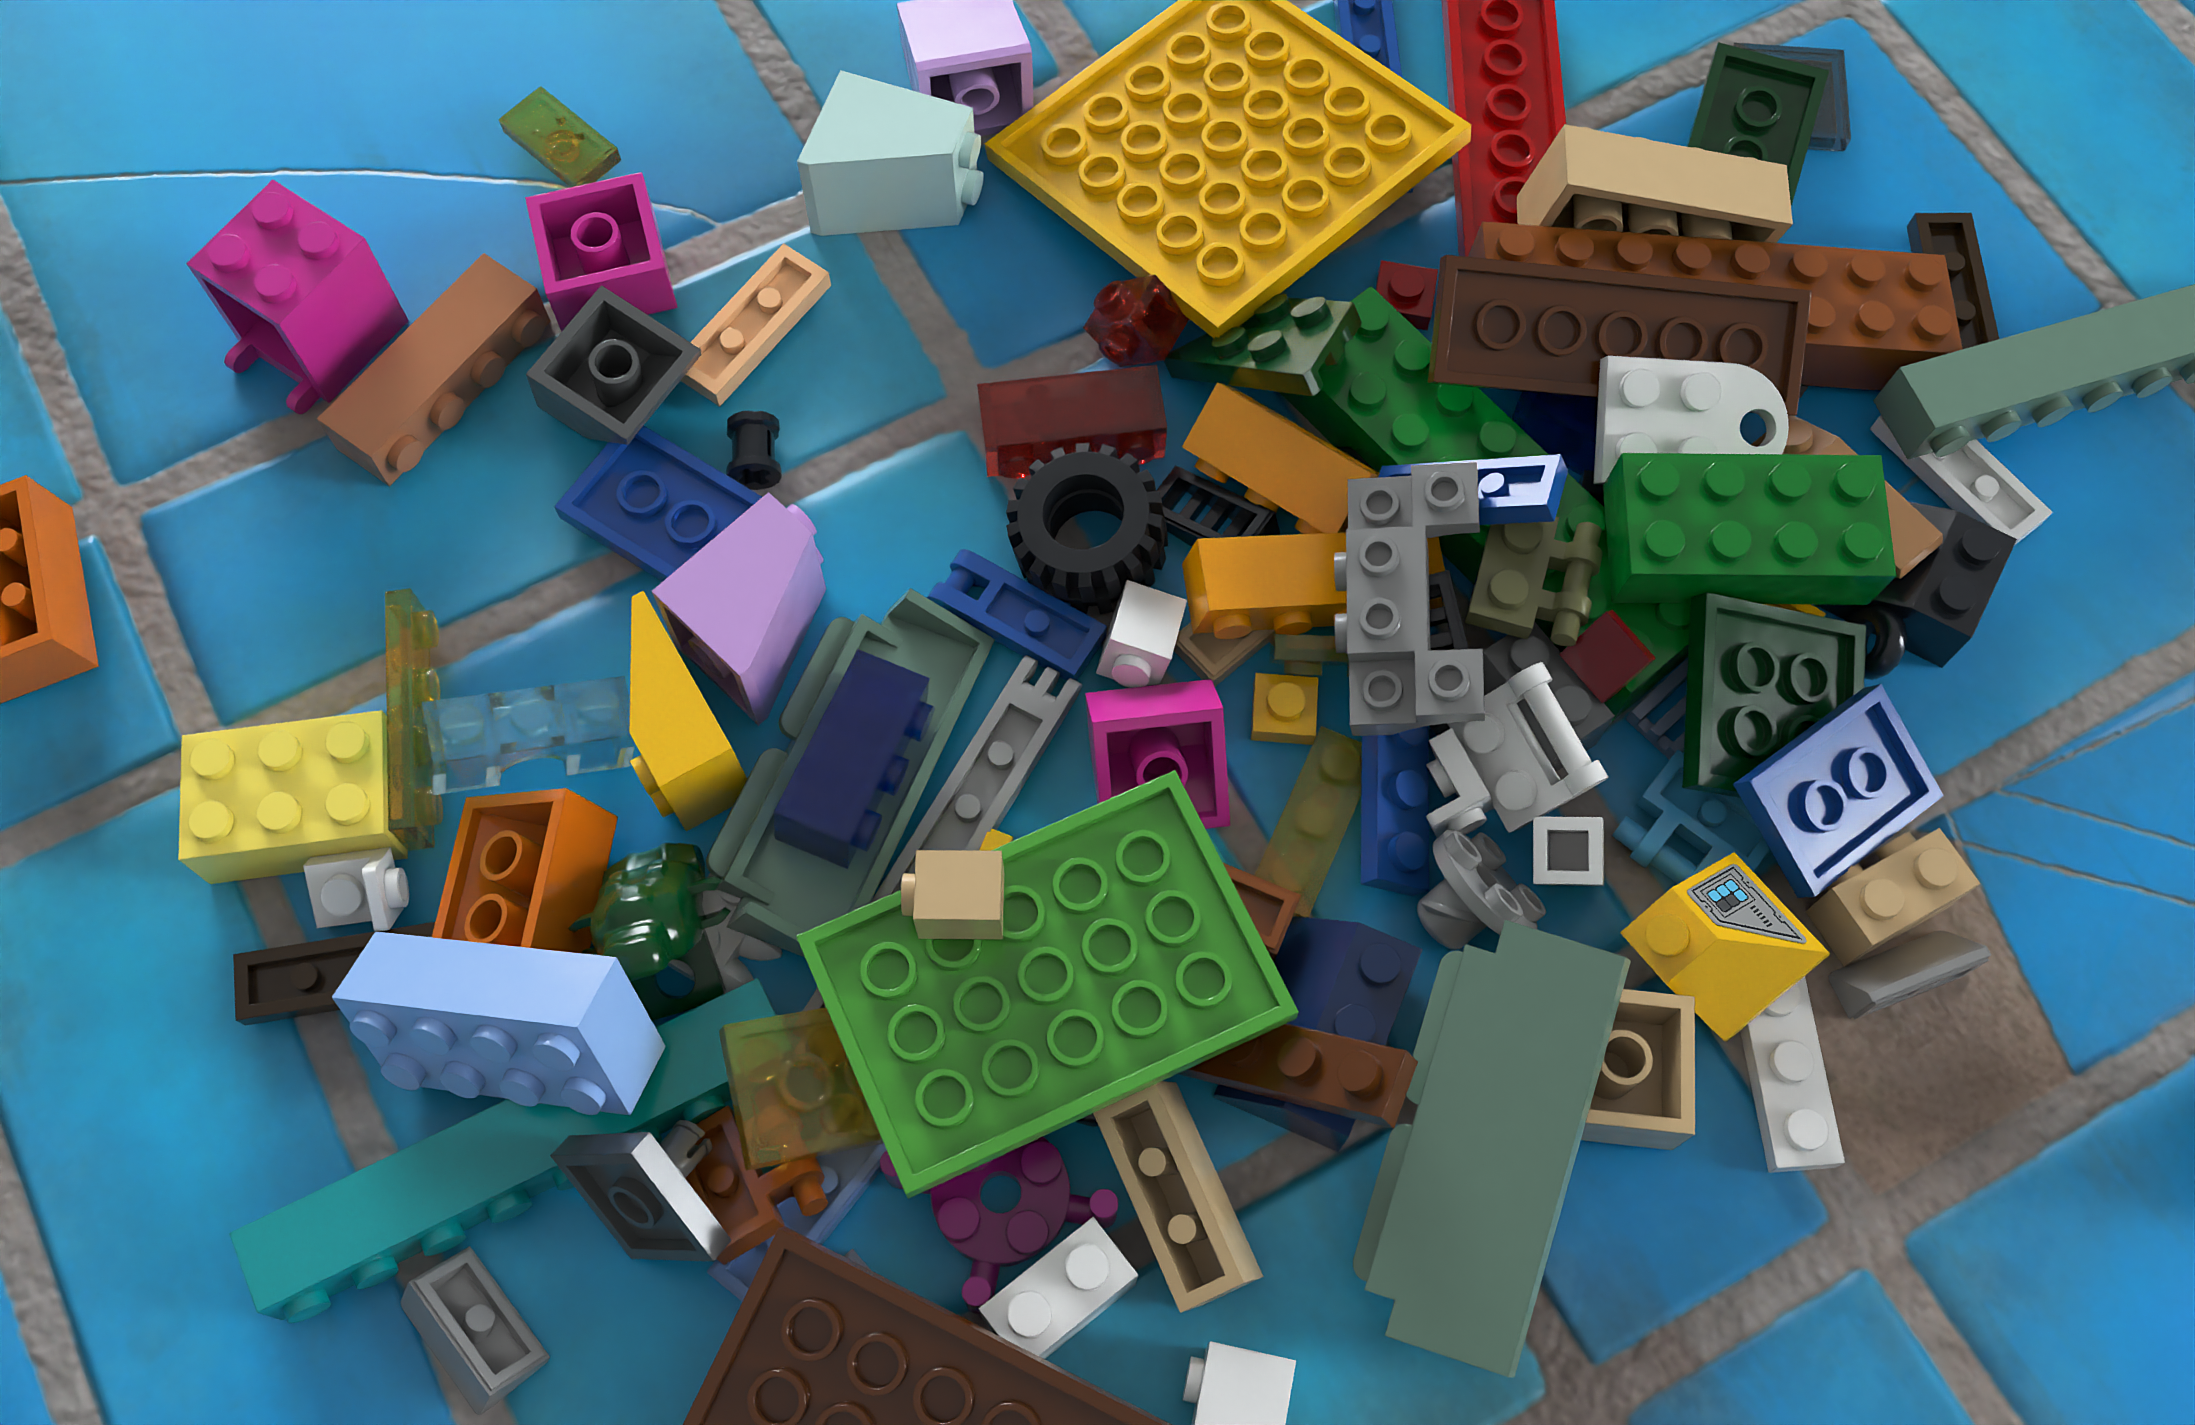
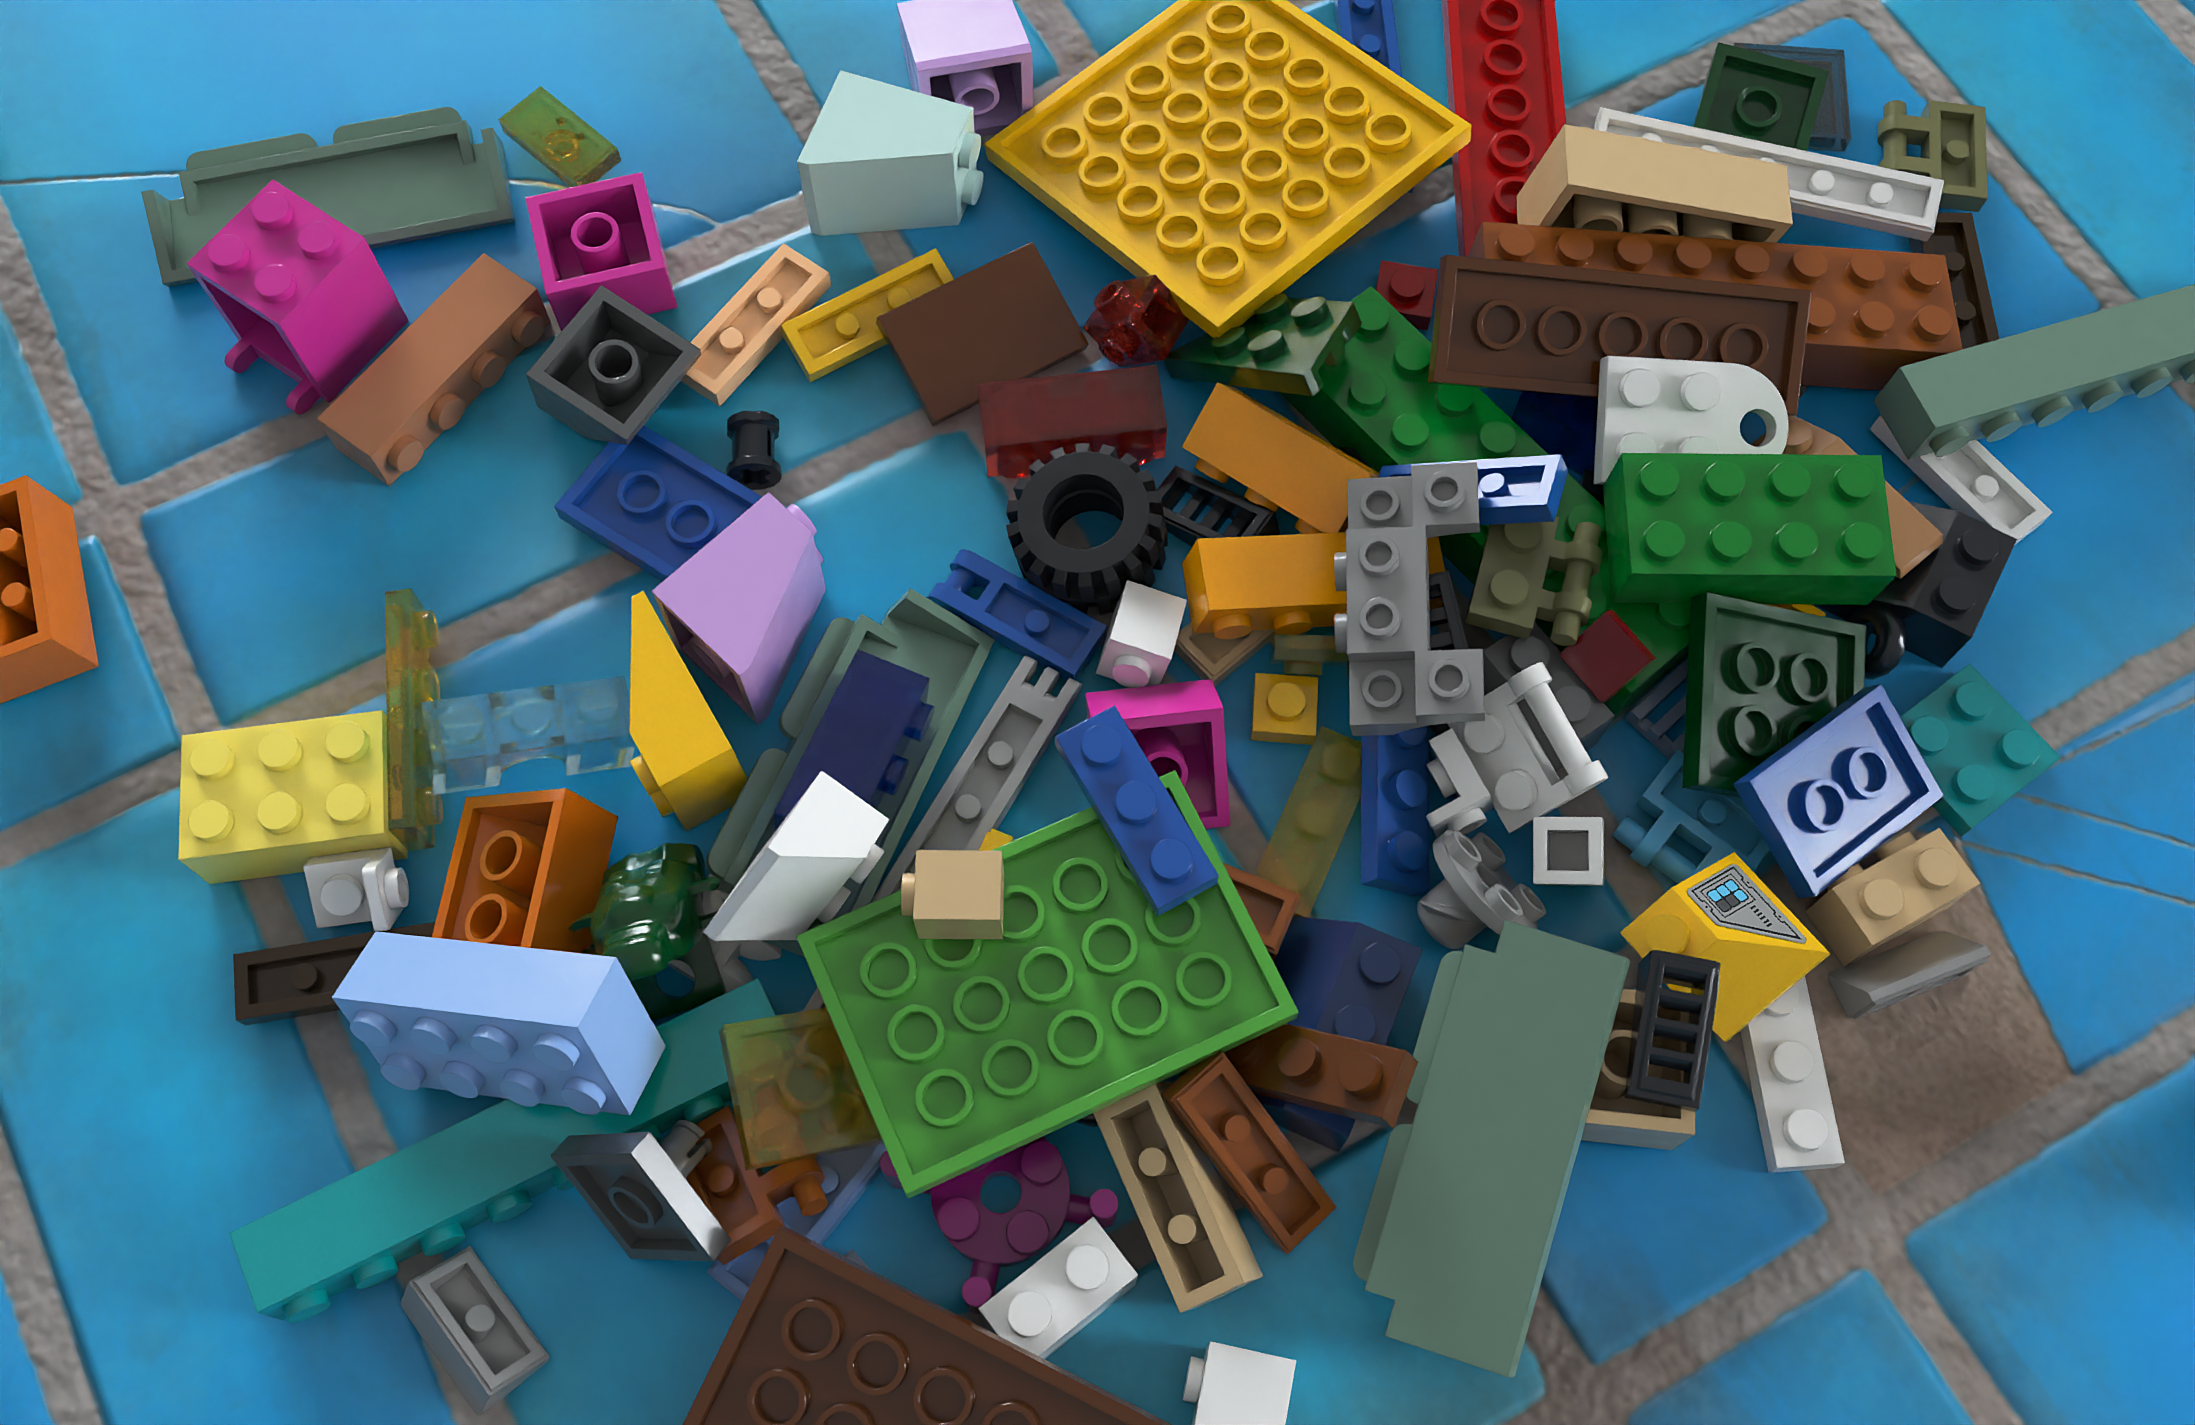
(380, 178): none -> sand green slope
(803, 867): none -> white slope
(847, 324): none -> yellow plate
(981, 329): none -> reddish brown tile
(1136, 810): none -> blue plate
(1249, 1151): none -> dark orange tile
(1703, 979): none -> black slope
(1817, 182): none -> white tile
(1951, 148): none -> olive plate
(1975, 748): none -> teal plate

